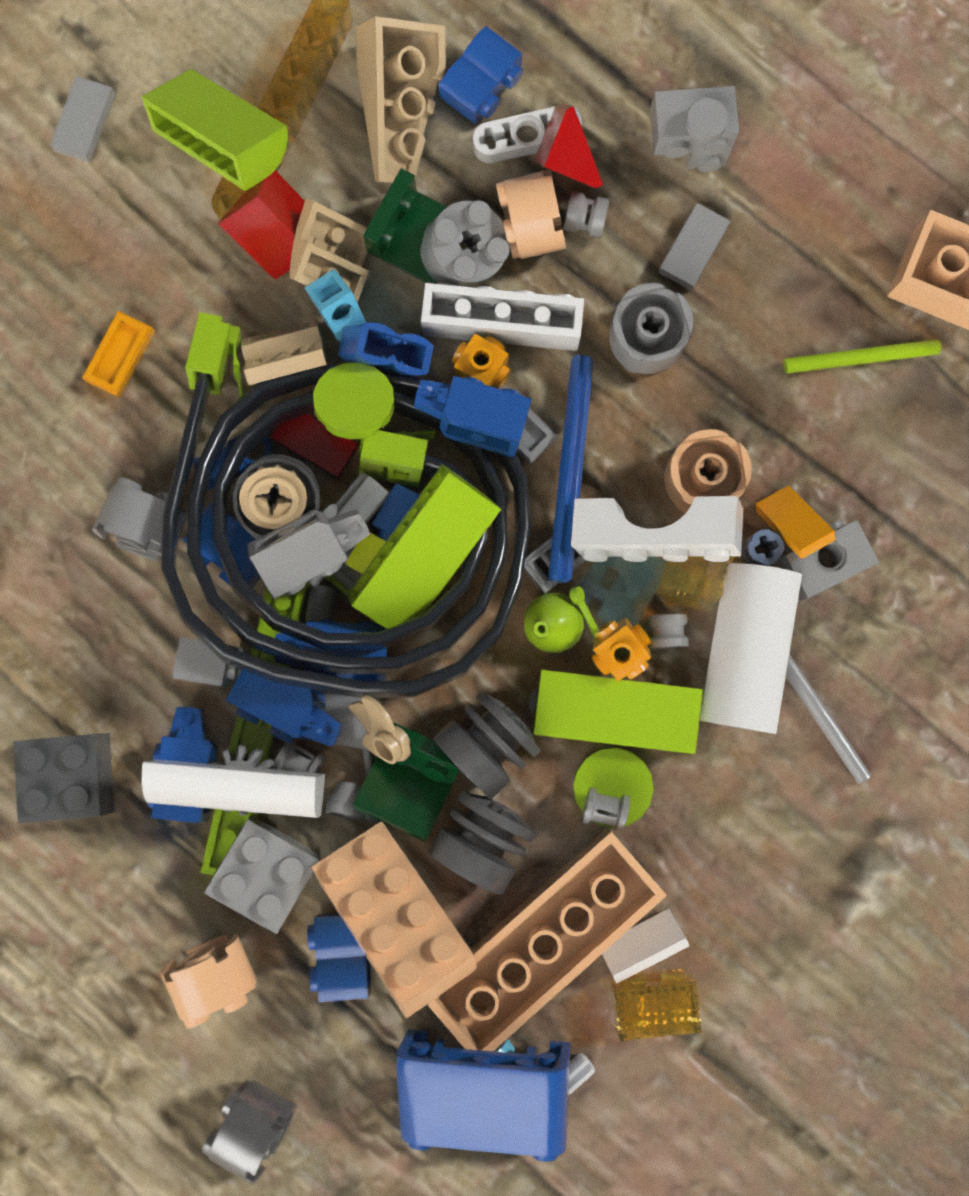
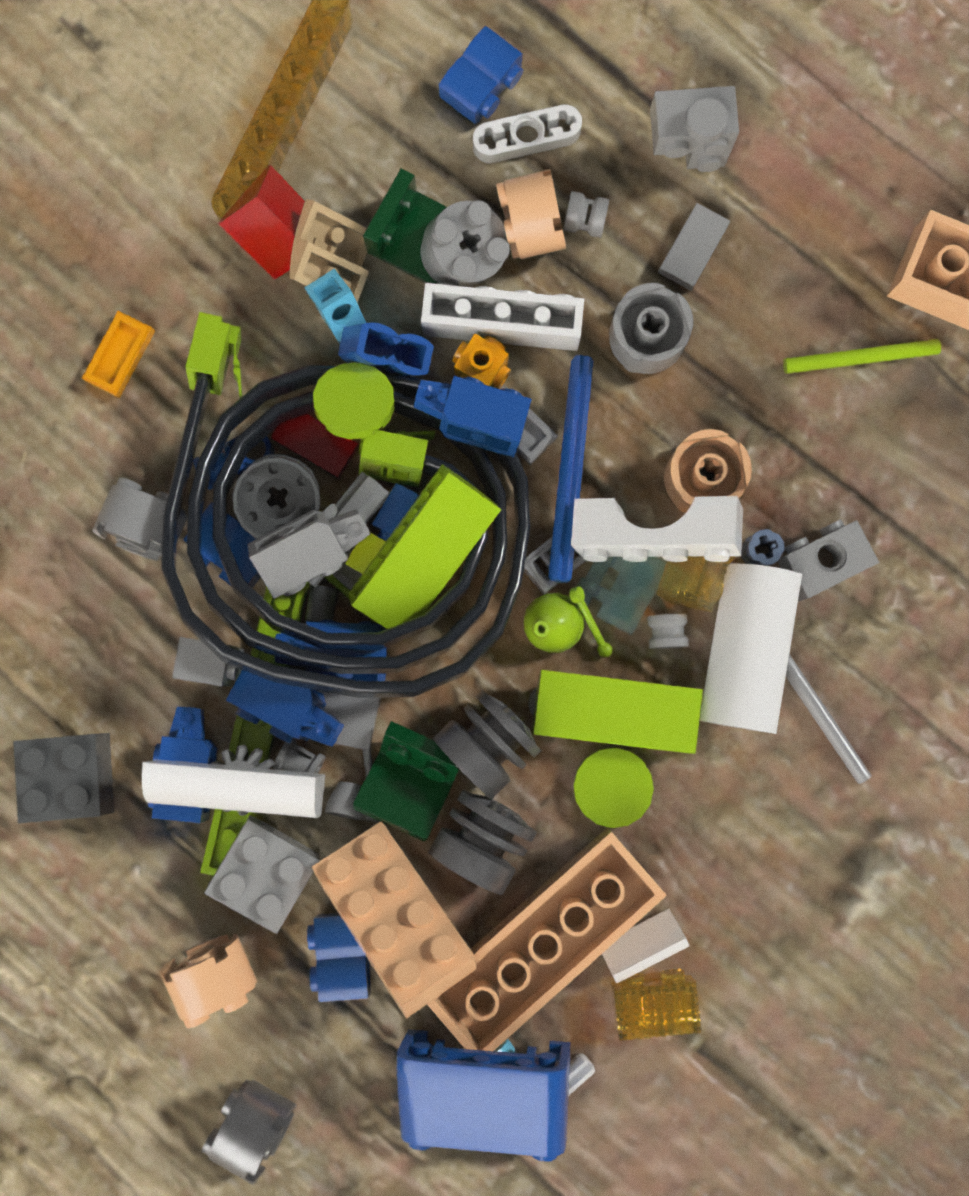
(82, 119): light grey tile -> none
(217, 128): lime brick -> none
(283, 352): tan slope -> none
(285, 509): tan gear -> none
(382, 736): tan plate -> none
(398, 82): tan wedge -> none
(566, 148): red slope -> none
(606, 809): light grey bush -> none
(618, 635): light orange brick -> none
(795, 522): light orange tile -> none

